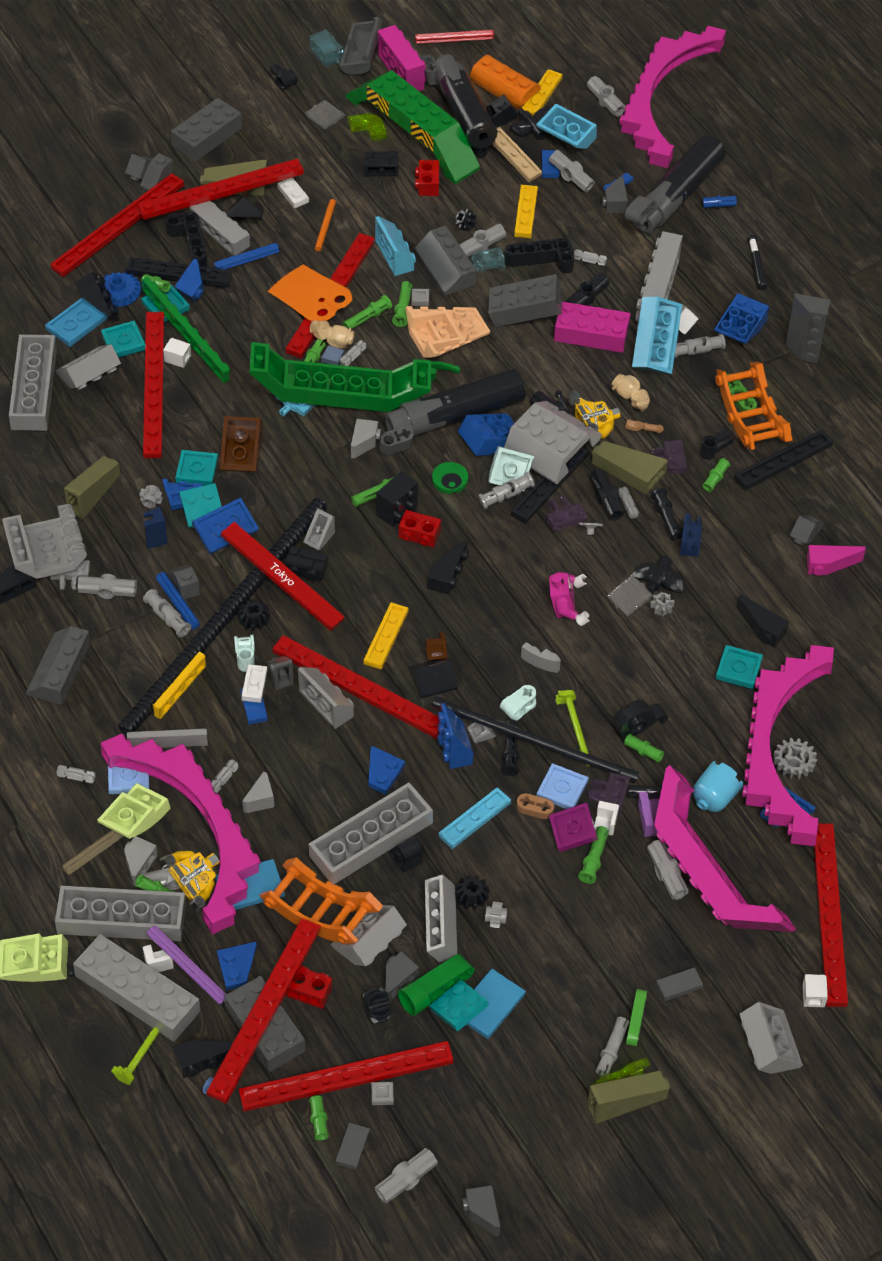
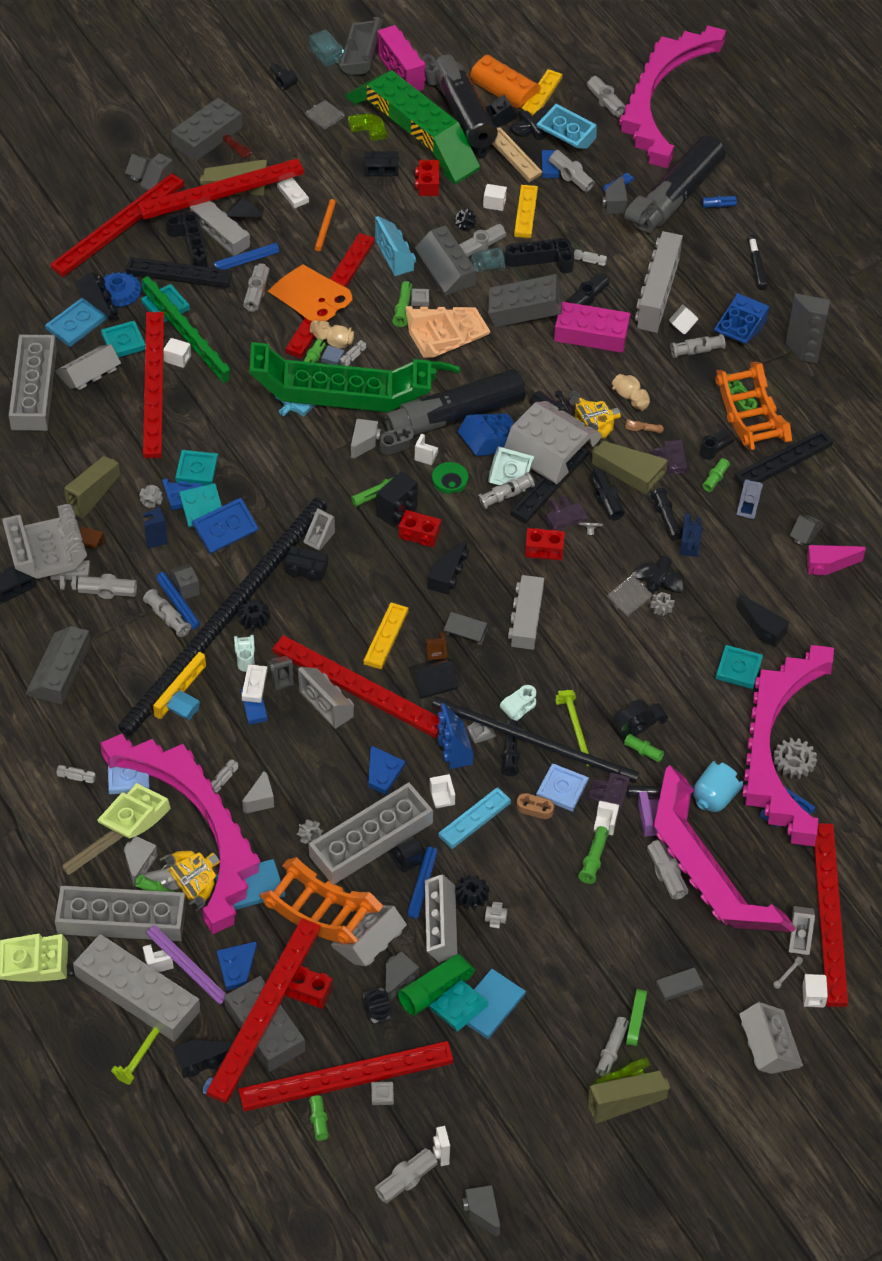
(92, 537): none -> reddish brown panel
(162, 284): bright green pin -> none
(170, 738): light grey tile -> none
(183, 705): none -> dark azure piece
(191, 282): blue slope -> none
(241, 149): none -> clear red piece
(241, 443): reddish brown slope -> none
(256, 287): none -> light grey piece
(282, 576): red tile -> none
(309, 831): none -> light grey gear
(352, 1146): dark grey tile -> none
(374, 309): bright green pin -> none
(424, 452): none -> white panel
(424, 874): none -> blue axle
(441, 1146): none -> white plate
(442, 791): none -> white panel
(454, 36): axle -> none
(466, 627): none -> dark grey hinge
(494, 197): none -> white panel
(527, 612): none -> light grey brick
(544, 544): none -> red brick
(545, 660): light grey slope -> none
(563, 596): dark pink torso -> none
(573, 827): magenta plate -> none
(628, 502): light grey axle -> none
(657, 335): medium azure slope -> none
(750, 498): none -> slope
(777, 984): none -> light grey hinge
(801, 938): none -> light grey slope

